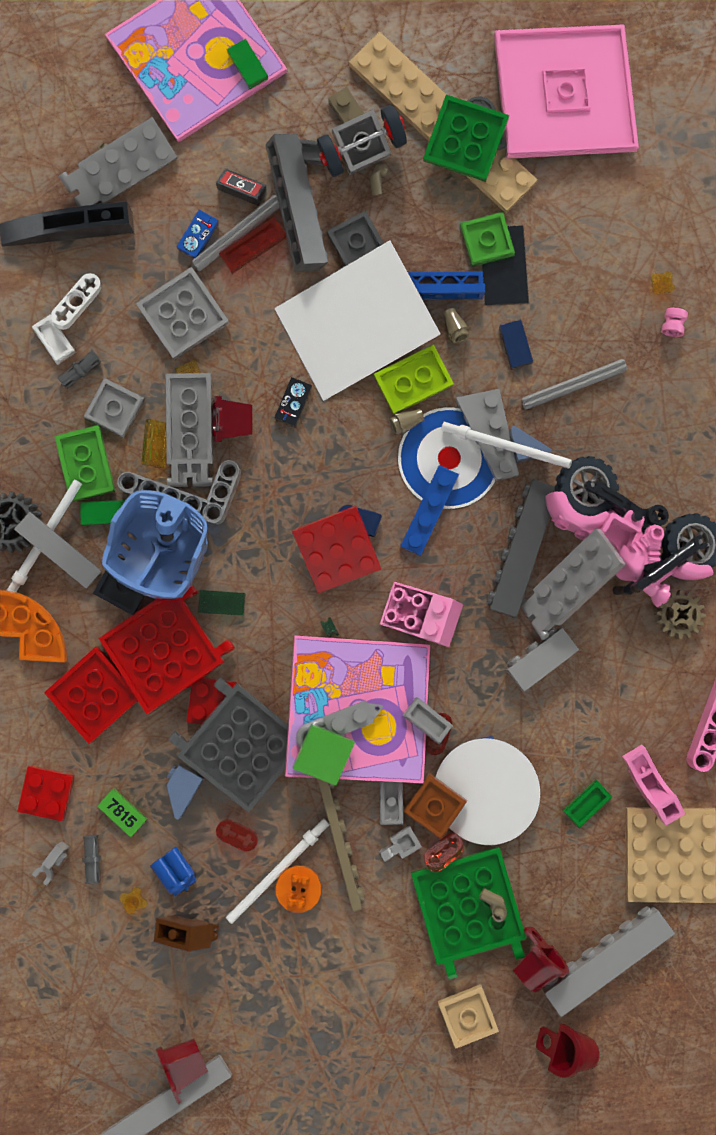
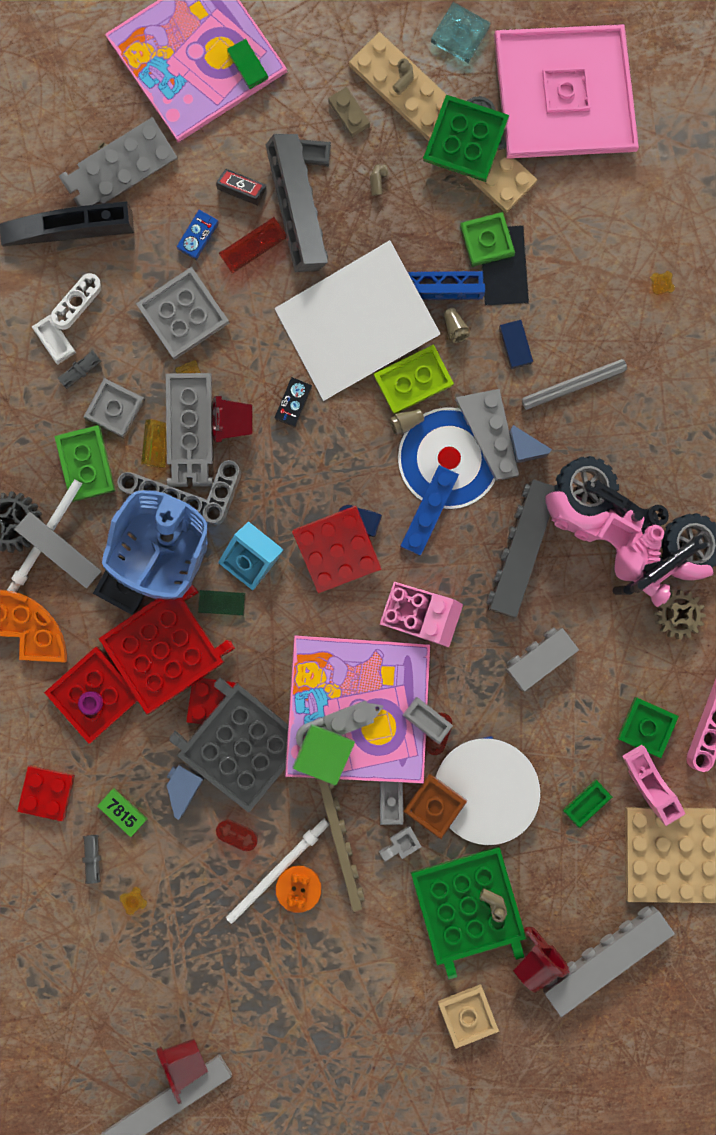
(55, 857): light grey plate -> none
(90, 703): none -> magenta tile
(99, 512): green tile -> none
(174, 872): blue piece -> none
(185, 933): reddish brown hinge -> none
(236, 233): light grey axle -> none
(250, 555): none -> medium azure slope
(329, 628): clear green bush -> none
(354, 238): dark grey tile -> none
(362, 141): brick -> none
(406, 76): none -> dark tan arm
(447, 854): clear red beam -> none
(460, 32): none -> clear light blue plate
(465, 432): white bar -> none
(568, 1051): dark red container -> none
(572, 582): light grey hinge -> none
(647, 727): none -> green plate
(674, 322): bright pink wheel -> none

